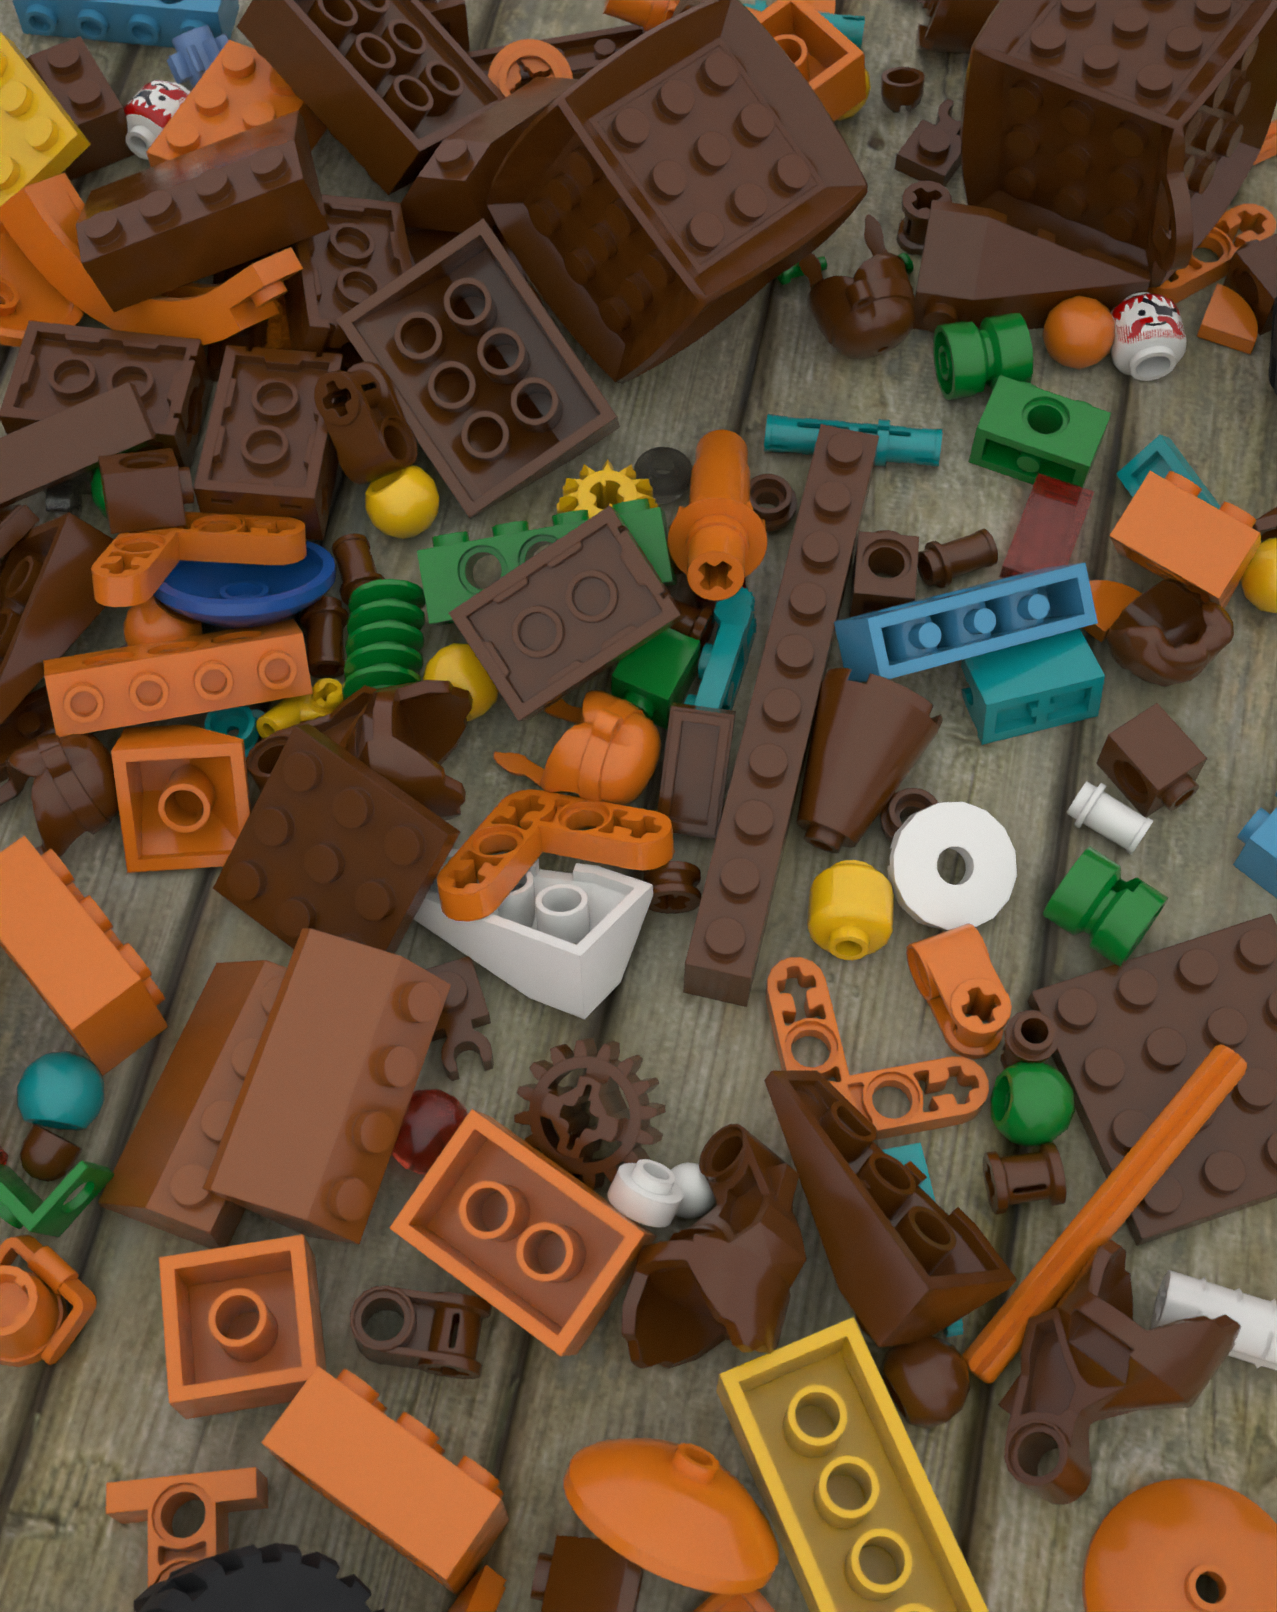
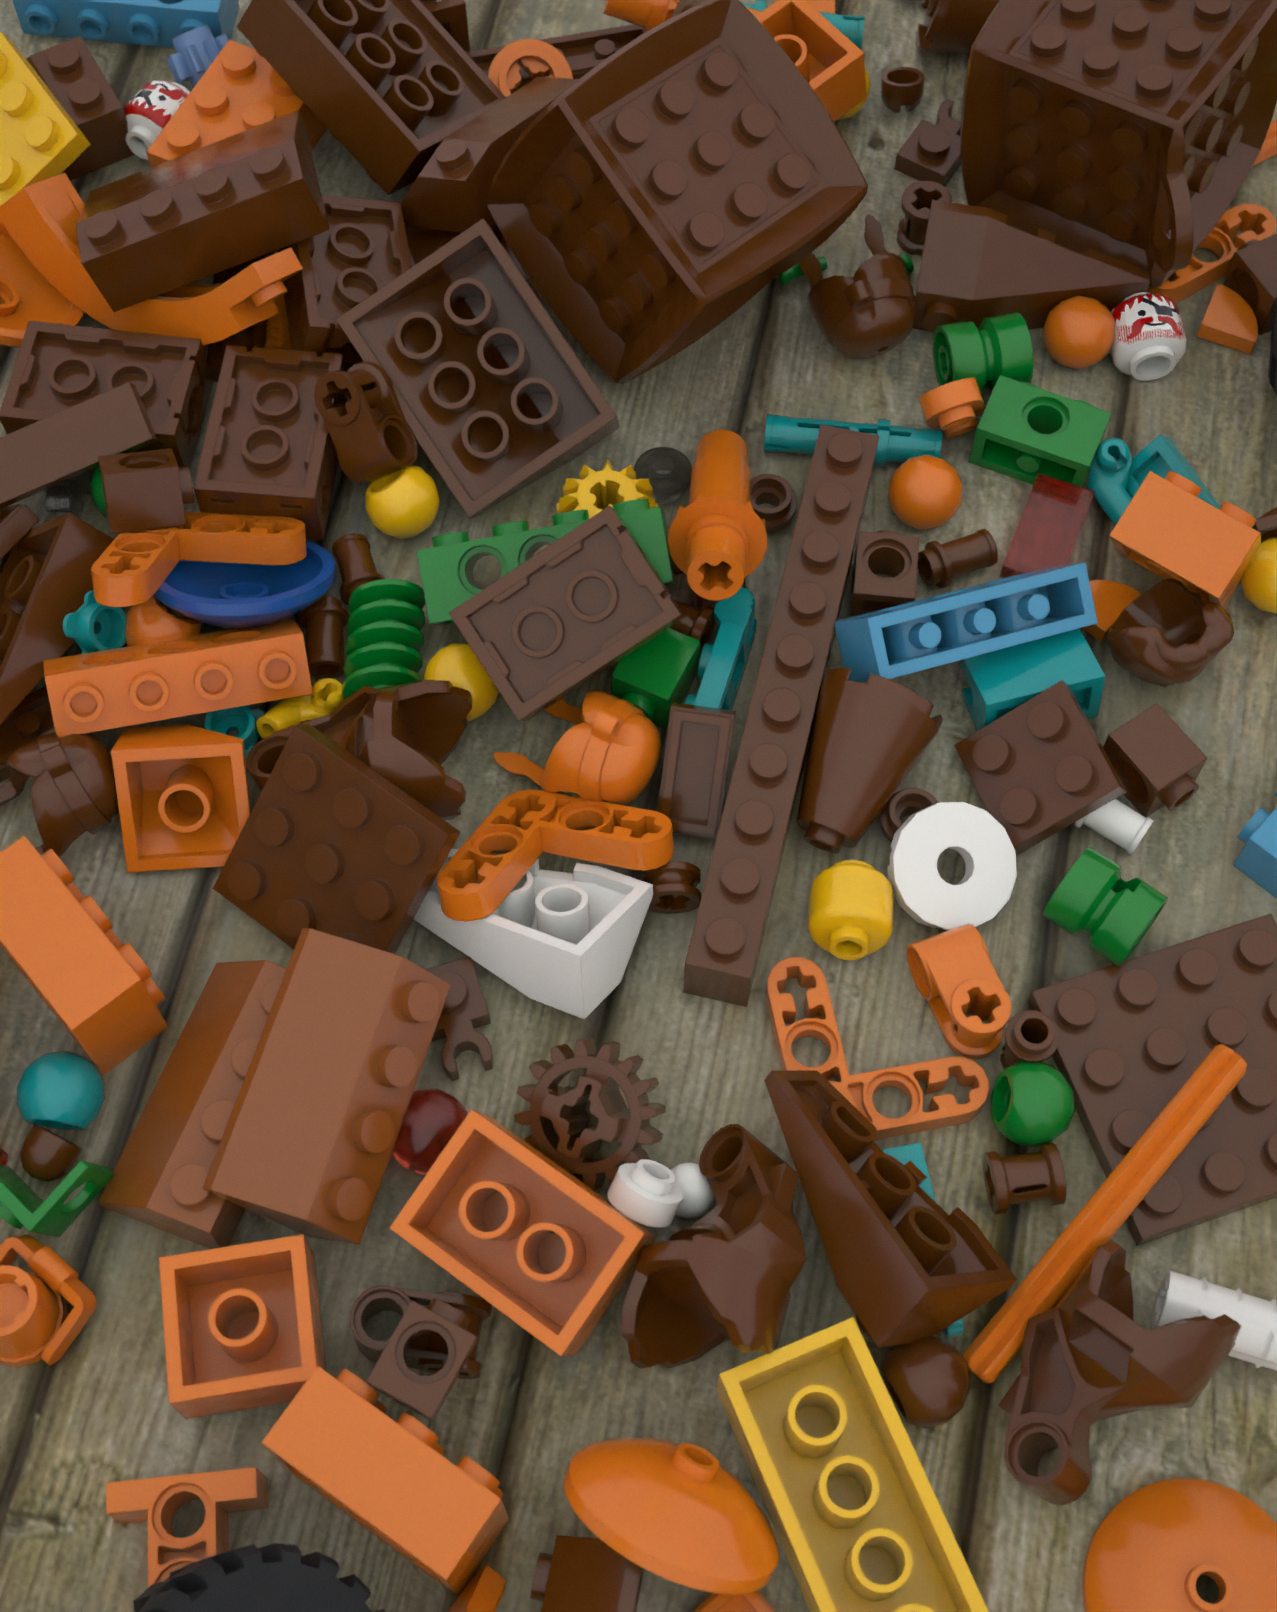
(108, 621): none -> teal plate
(417, 1392): none -> reddish brown brick
(925, 492): none -> orange piece
(953, 407): none -> orange plate
(1040, 767): none -> reddish brown plate
(1110, 477): none -> teal arm

